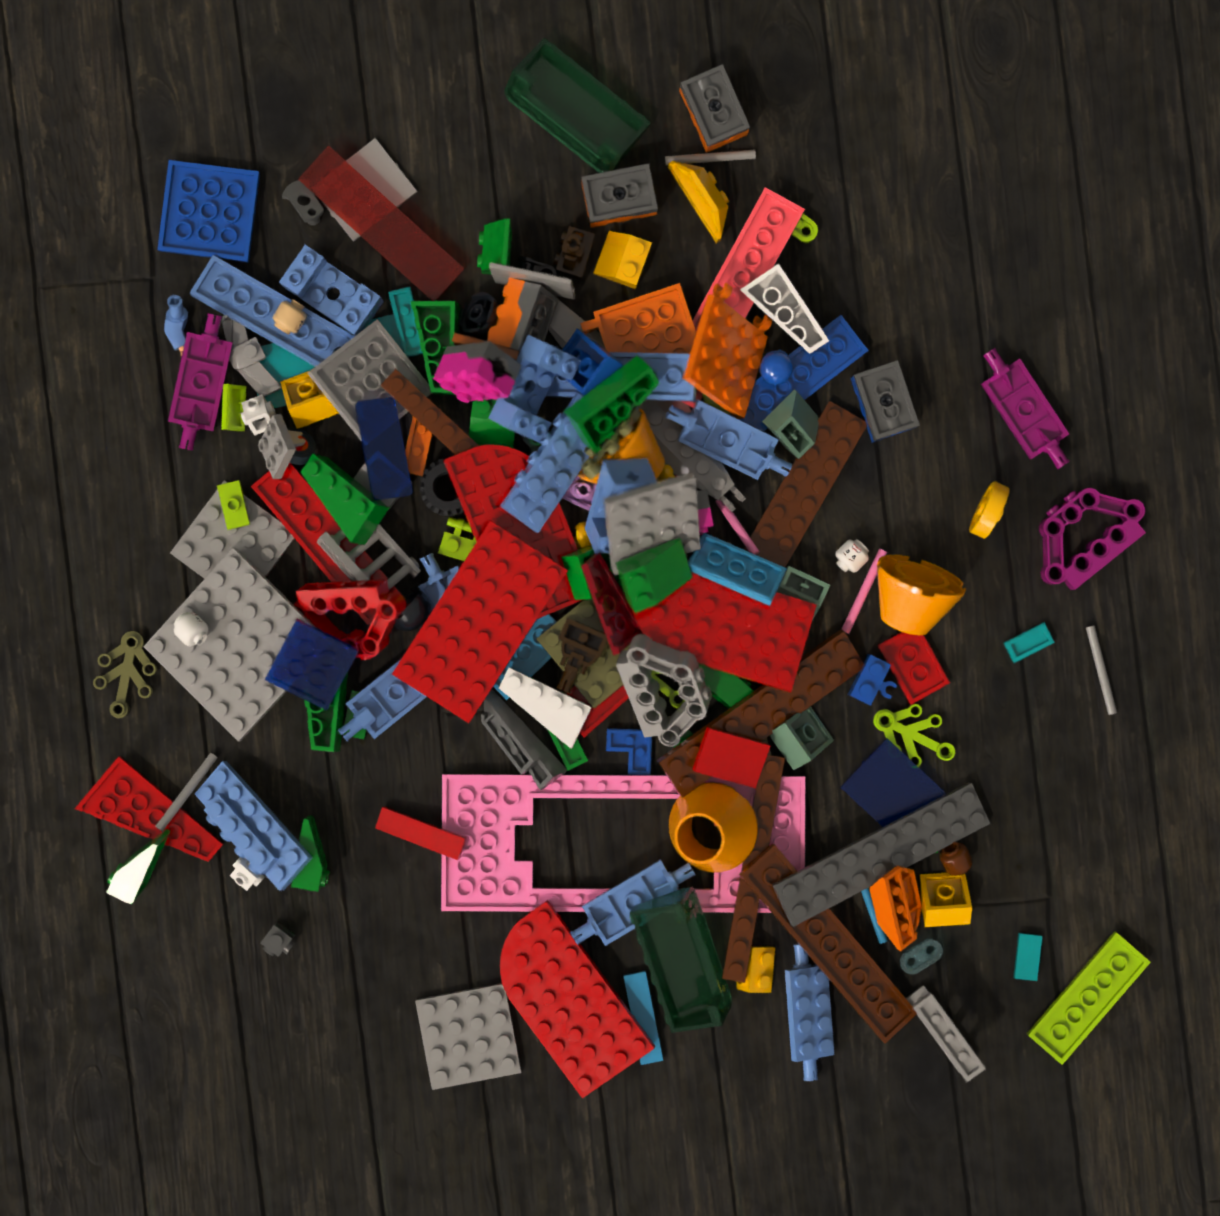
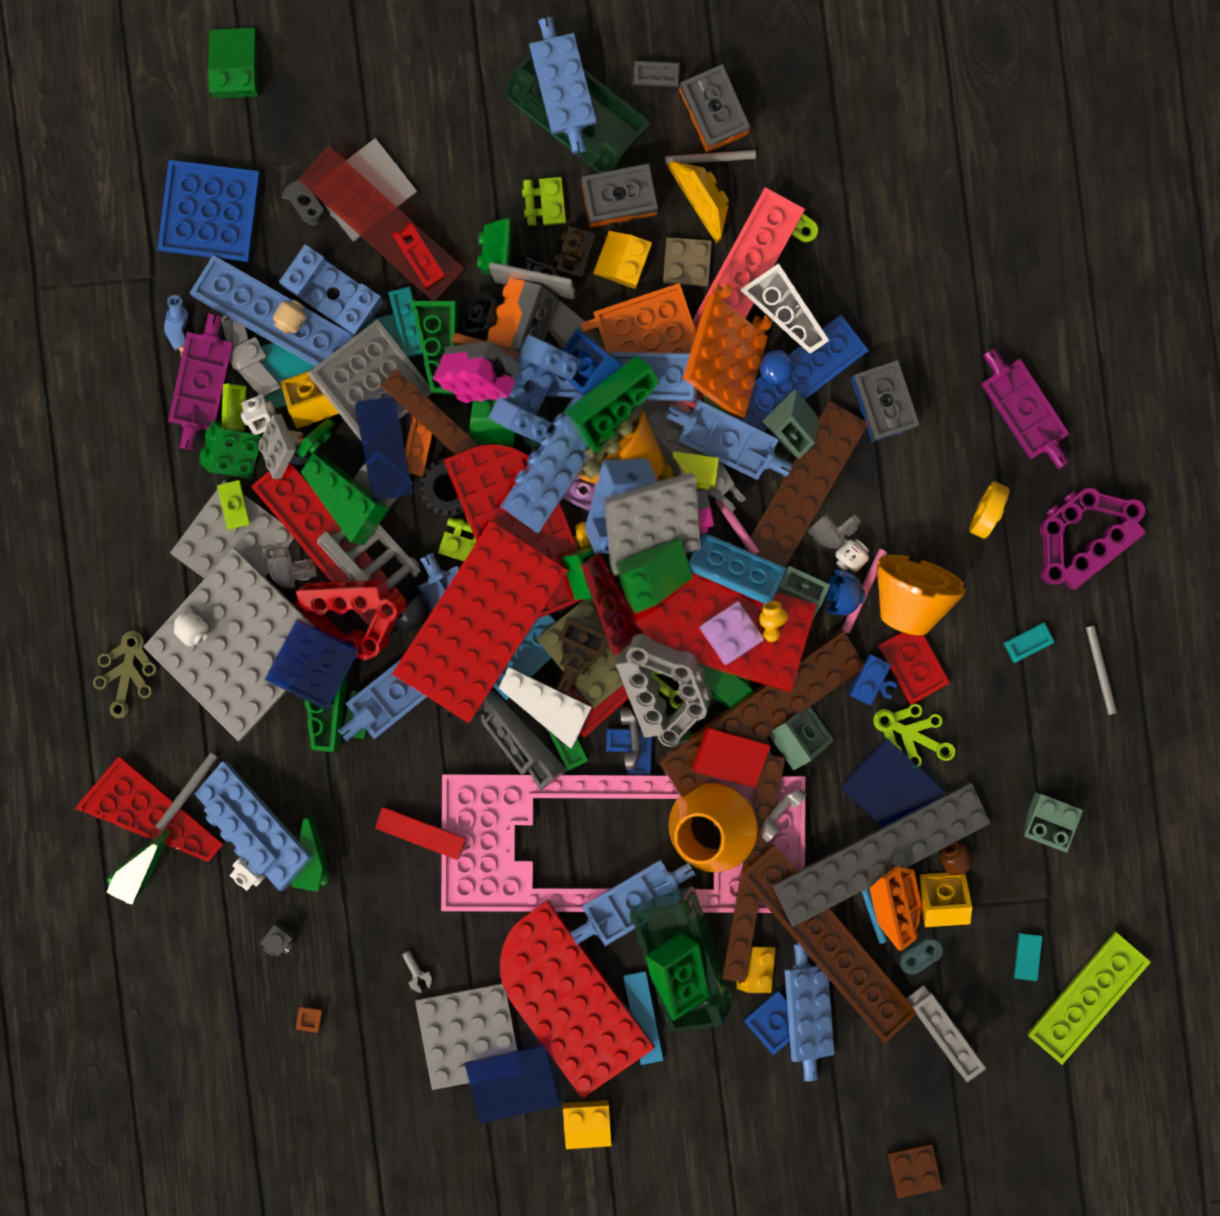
(229, 451): none -> green bracket
(233, 63): none -> green slope
(285, 571): none -> clear brick
(309, 1019): none -> dark orange plate
(312, 441): none -> green plate
(416, 972): none -> light grey bar
(419, 256): none -> red plate
(512, 1083): none -> clear blue piece
(551, 201): none -> lime plate
(562, 84): none -> medium blue plate
(587, 1124): none -> yellow slope
(631, 757): none -> flat silver bar
(656, 74): none -> dark grey plate
(678, 975): none -> green slope
(687, 262): none -> dark tan plate
(702, 467): none -> neon yellow slope
(731, 633): none -> lavender plate
(769, 829): none -> light grey bar
(771, 1022): none -> blue tile
(772, 617): none -> yellow animal
(831, 537): none -> clear brick
(844, 593): none -> blue cylinder
(914, 1170): none -> reddish brown plate
(1051, 822): none -> sand green slope

